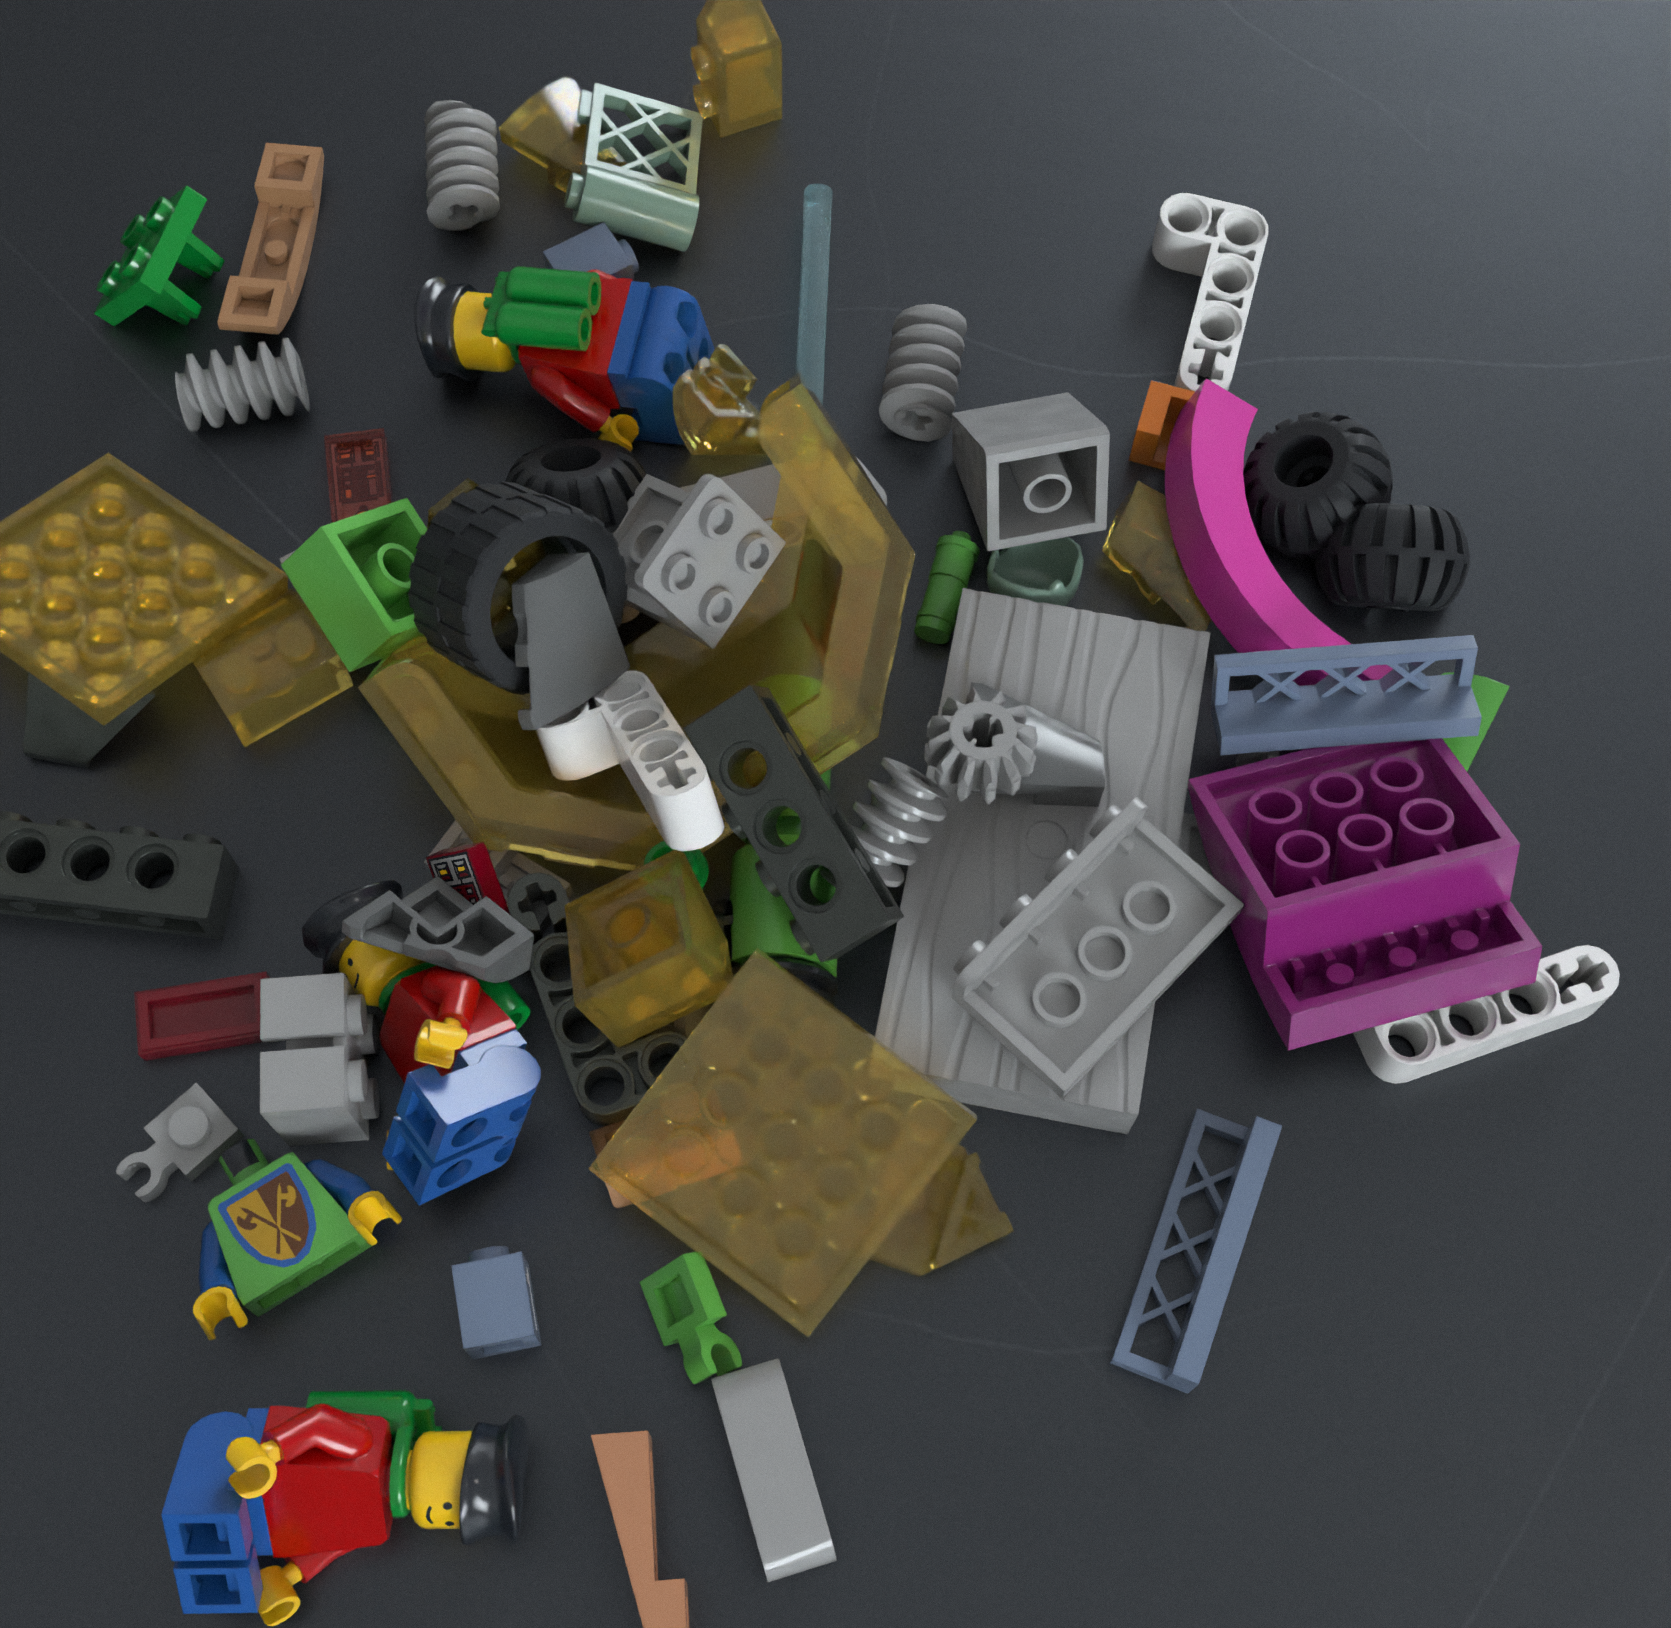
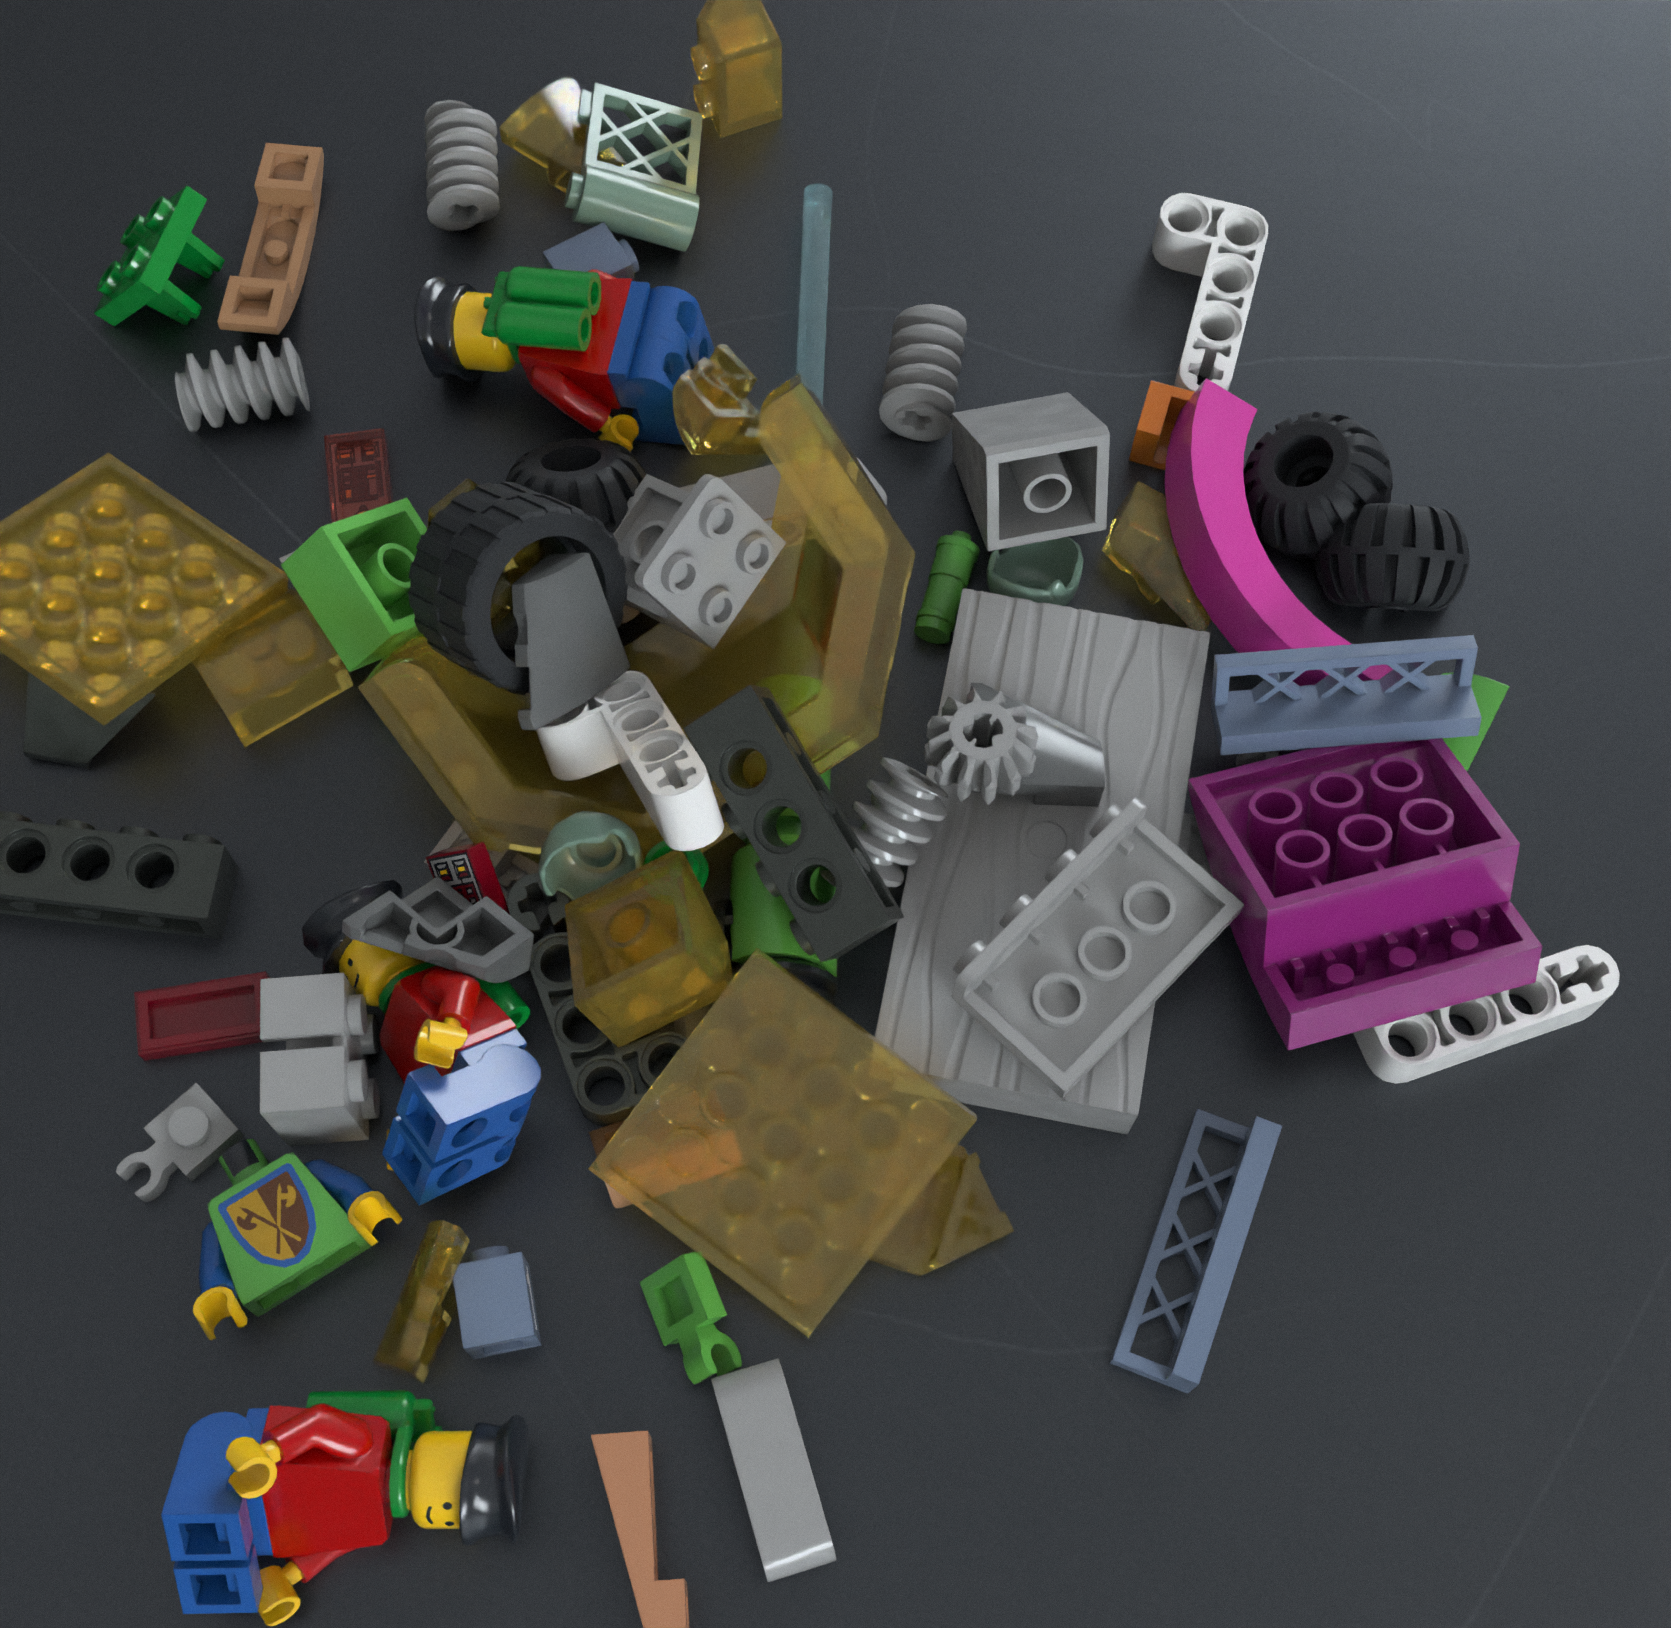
(418, 1317): none -> clear yellow slope
(587, 854): none -> sand green hair

